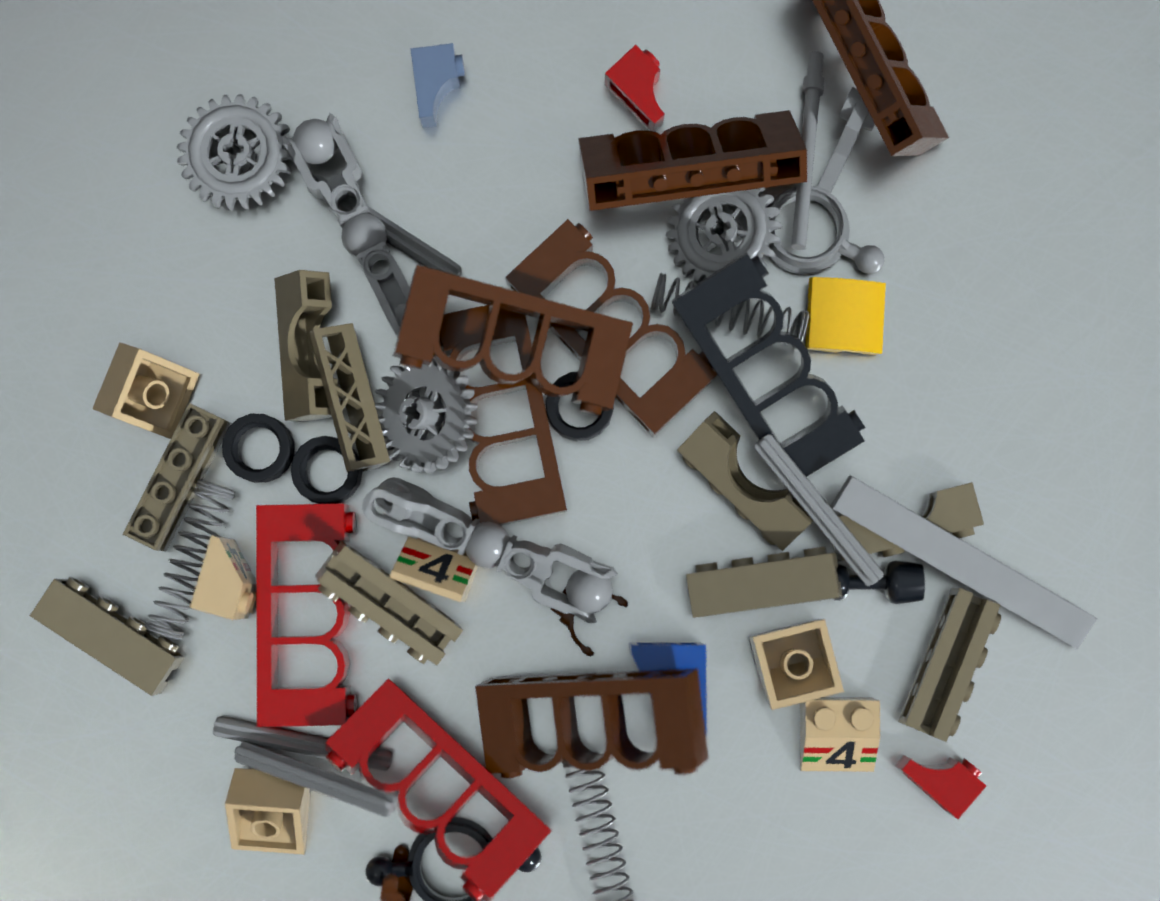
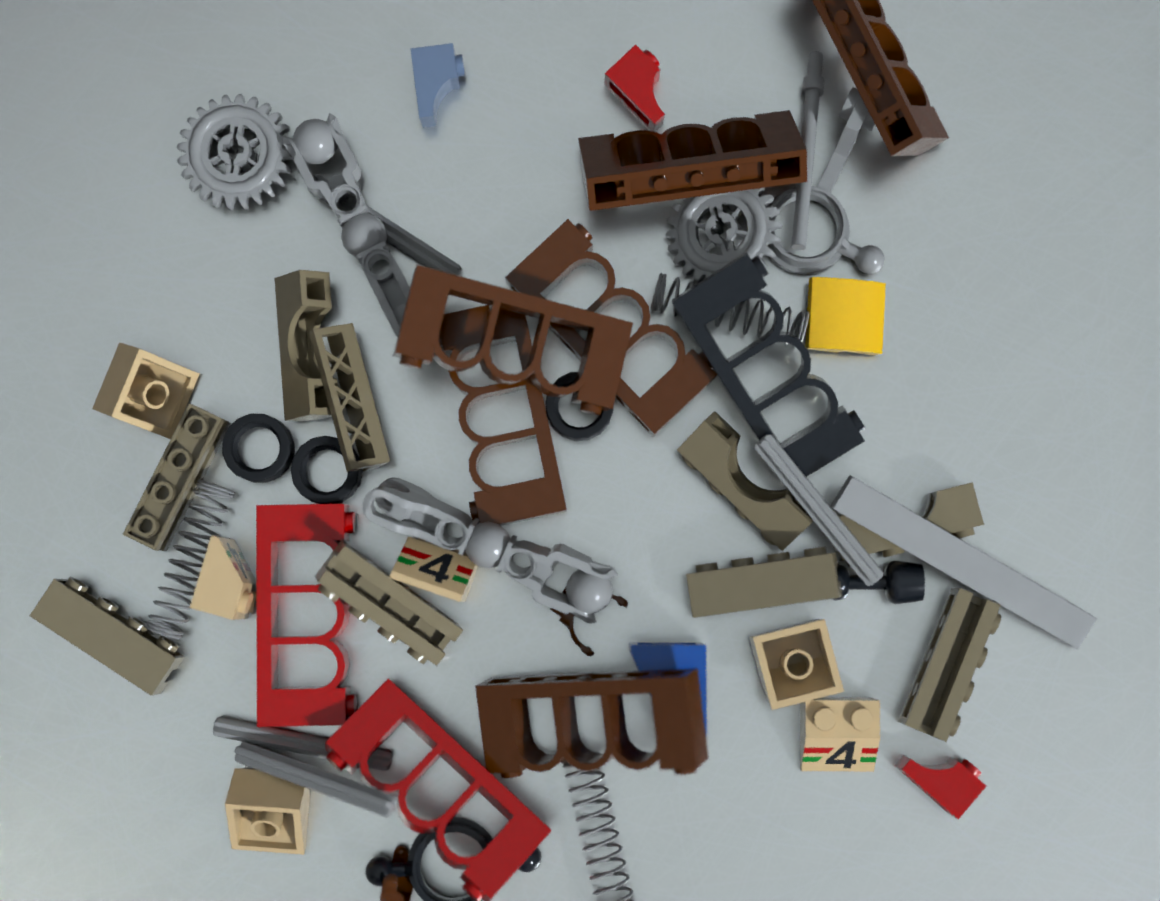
(407, 410): light grey gear -> none

